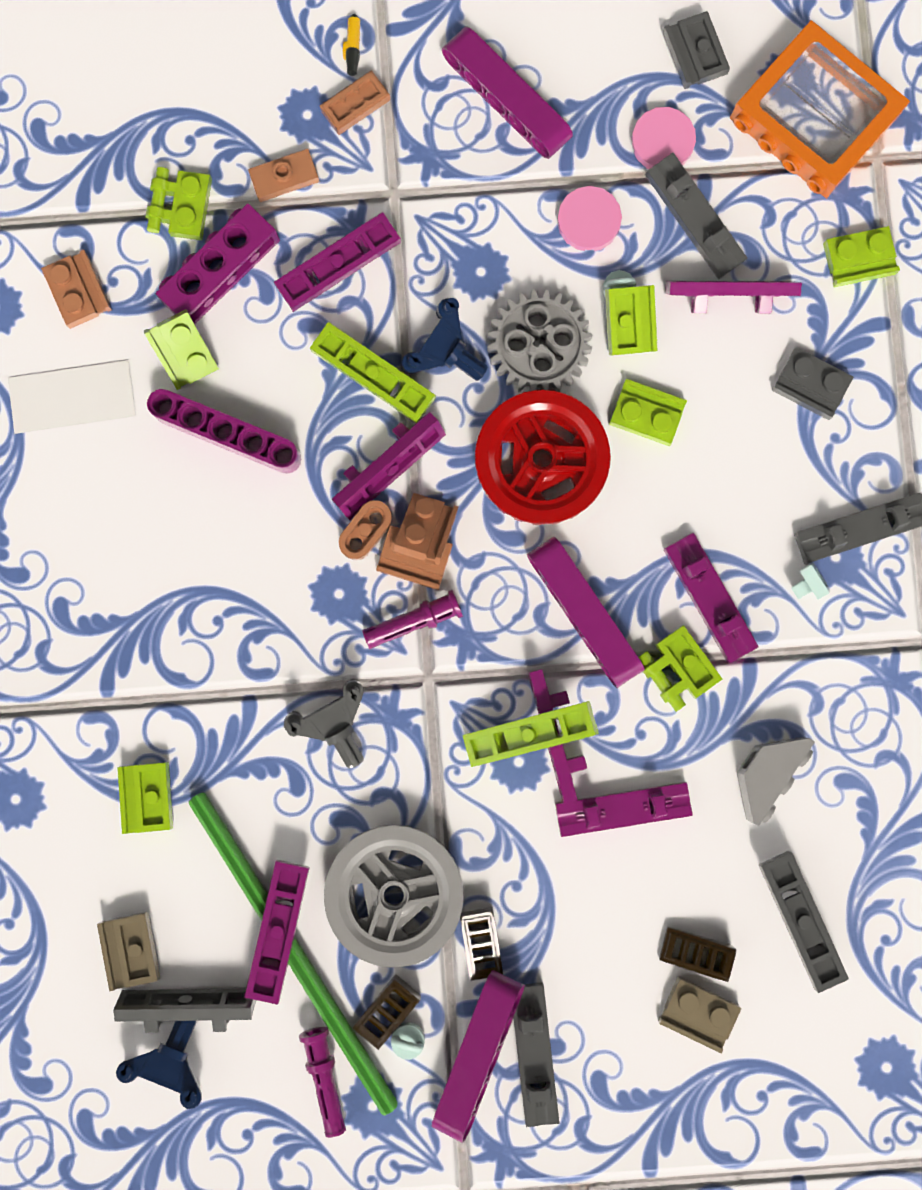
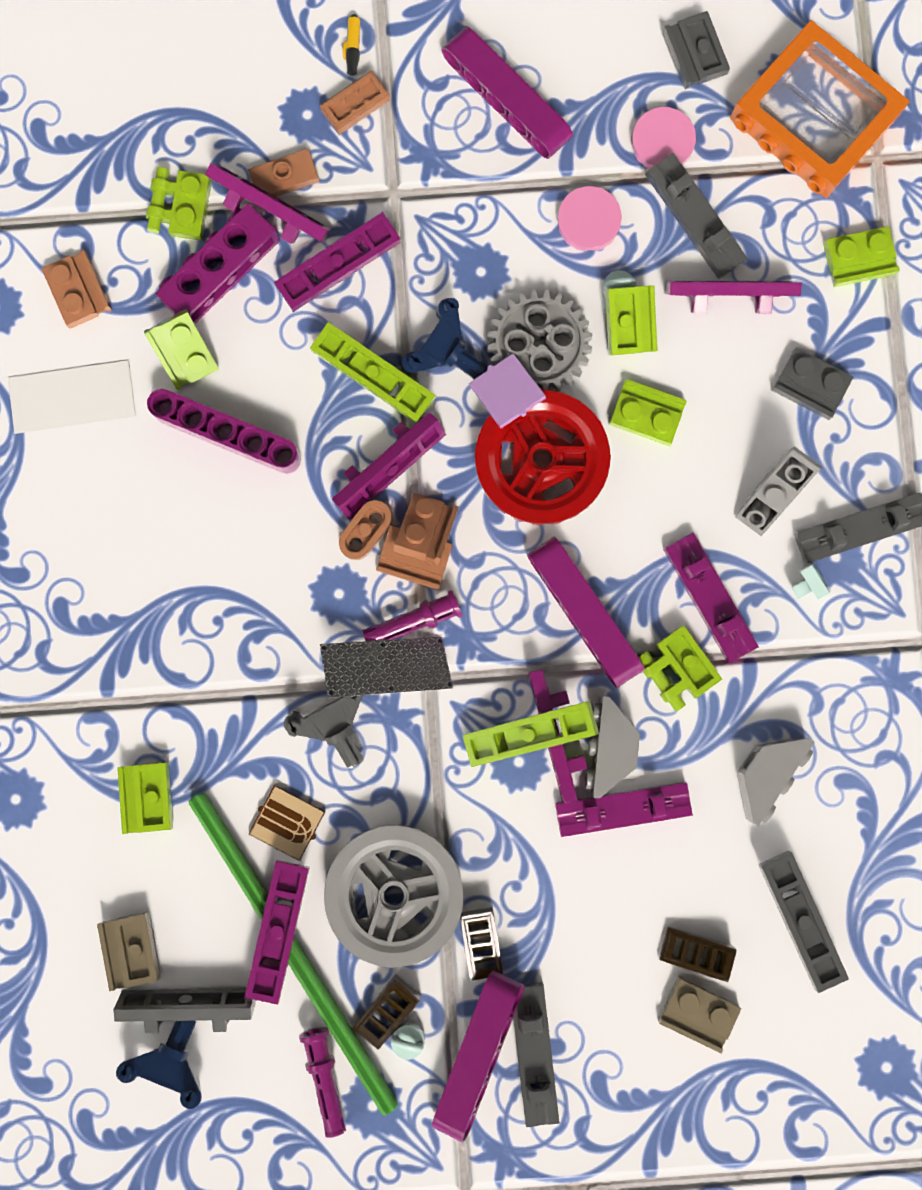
(241, 188): none -> magenta hinge
(287, 822): none -> piece
(385, 666): none -> flat silver sticker
(507, 390): none -> lavender piece
(613, 748): none -> light grey slope
(778, 490): none -> light grey slope

